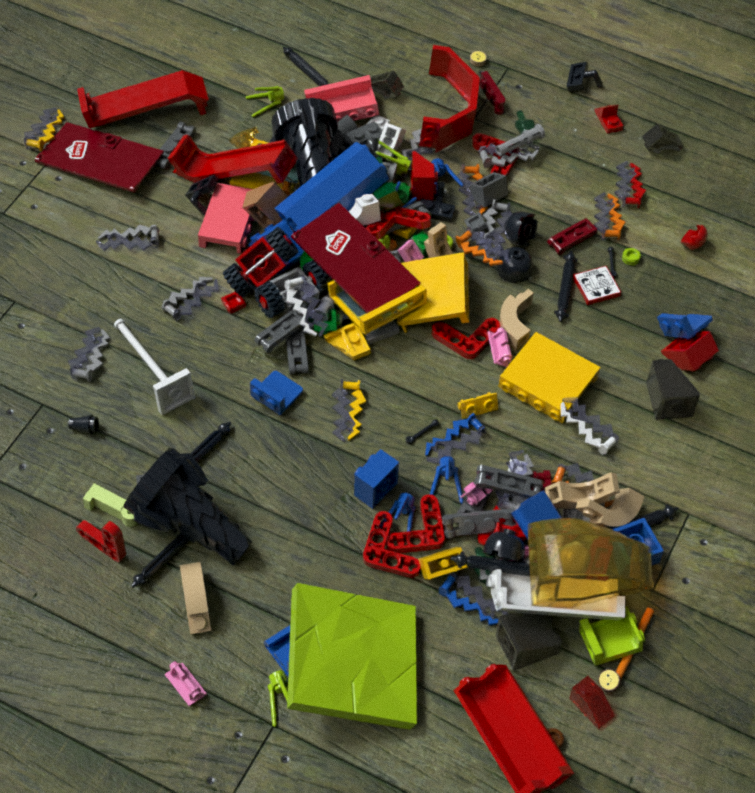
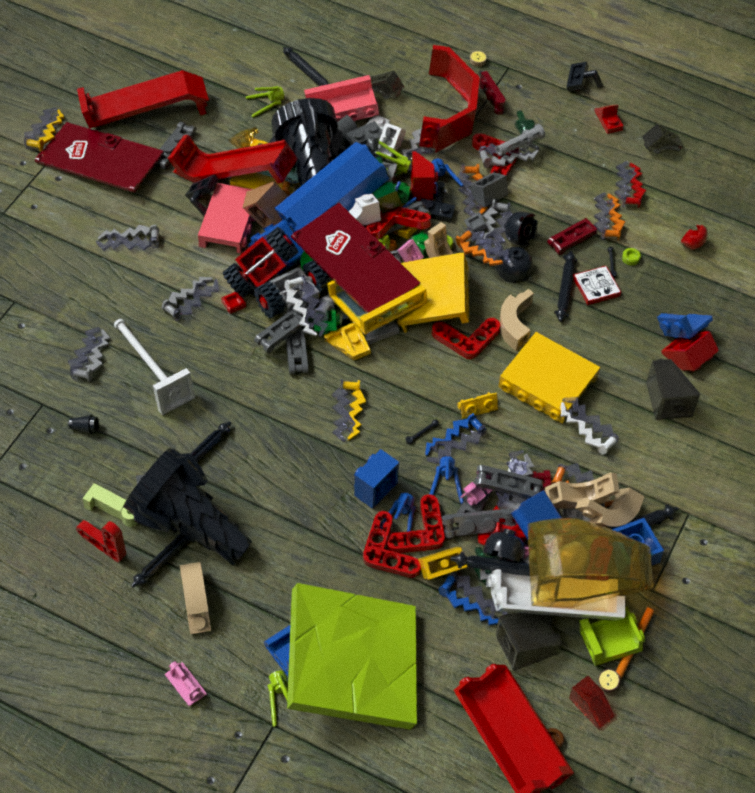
(275, 391): blue bracket -> none
(500, 351): bright pink hinge -> none

